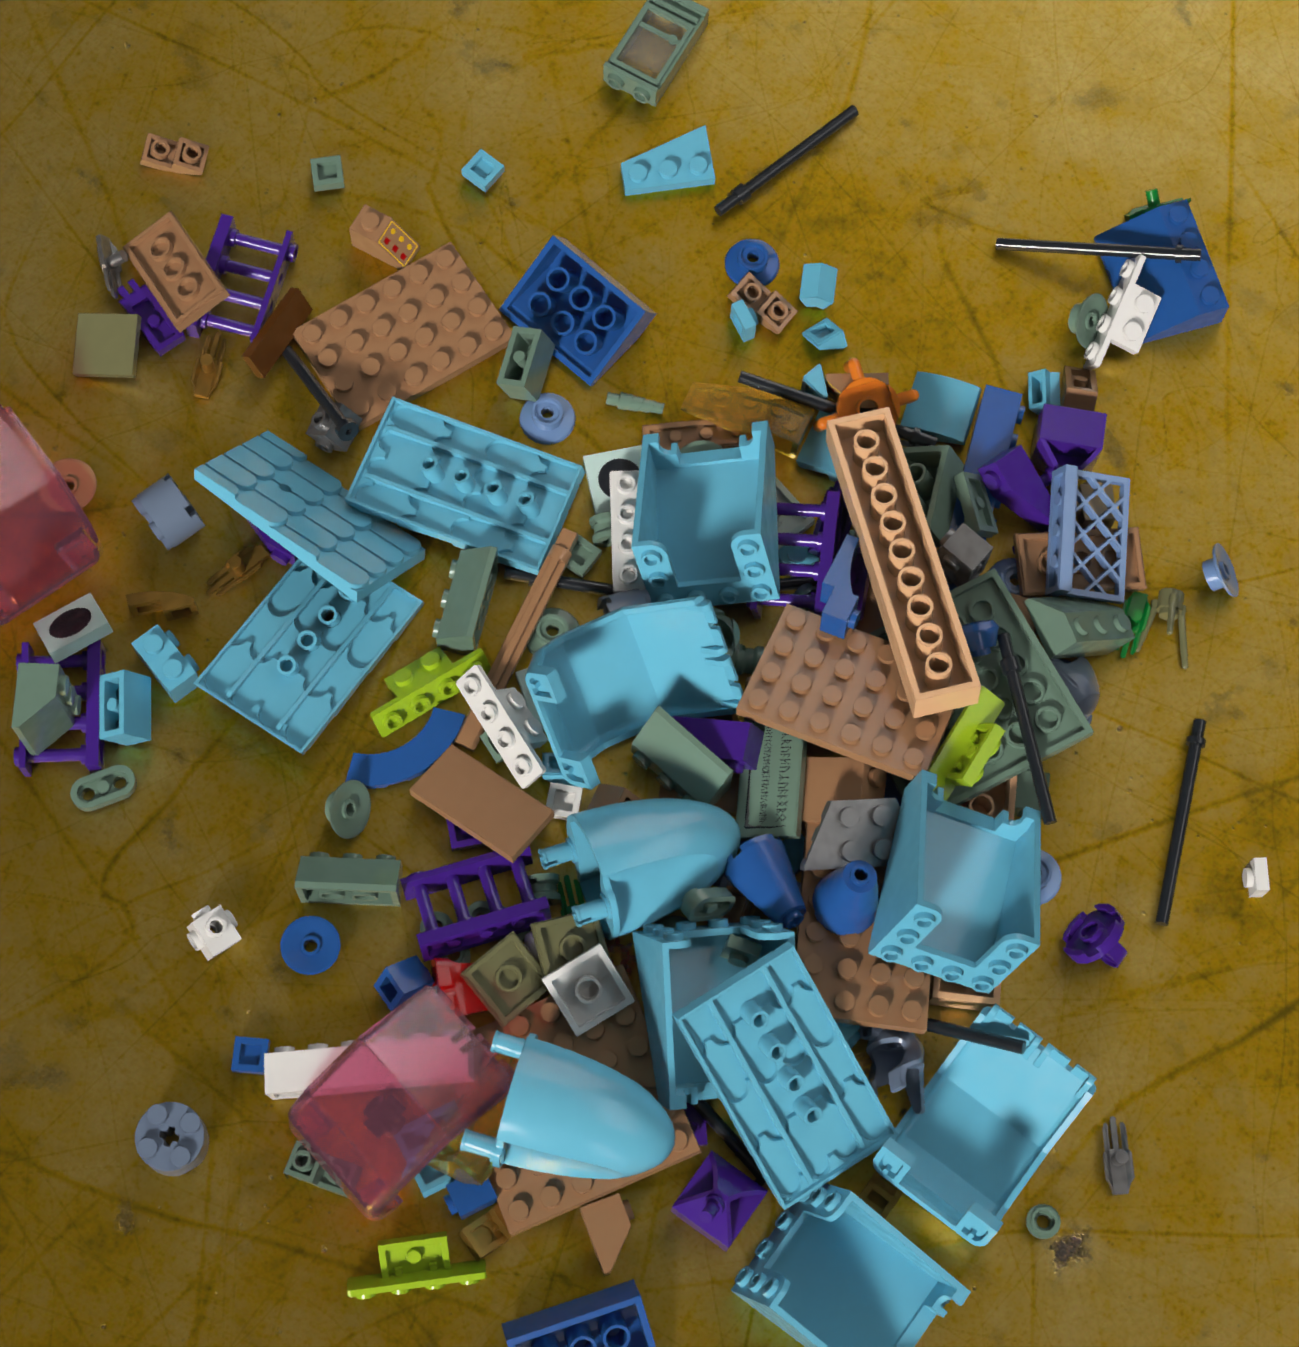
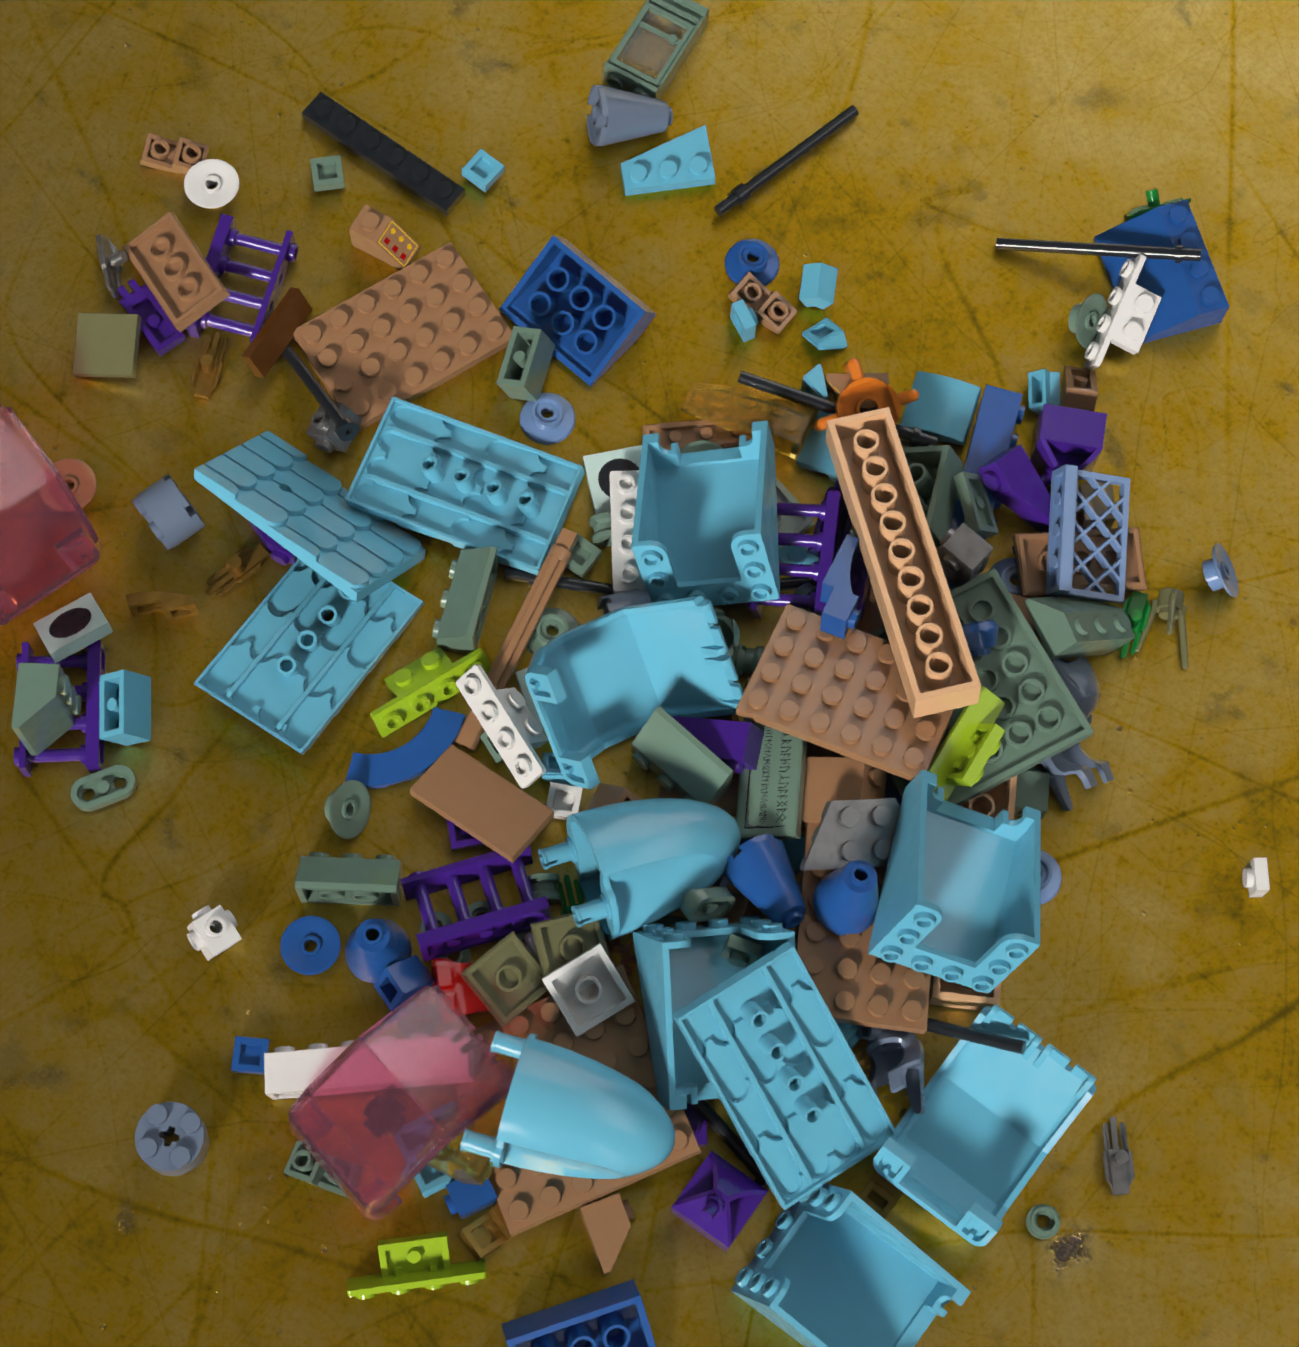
(166, 663): medium azure brick -> none
(210, 173): none -> white piece
(375, 946): none -> blue cone
(383, 153): none -> black plate
(624, 115): none -> sand blue cone
(631, 402): sand green animal -> none
(1011, 667): black bar -> none
(1074, 761): none -> sand blue piece
(1096, 936): dark purple tile -> none
(1195, 743): black bar -> none

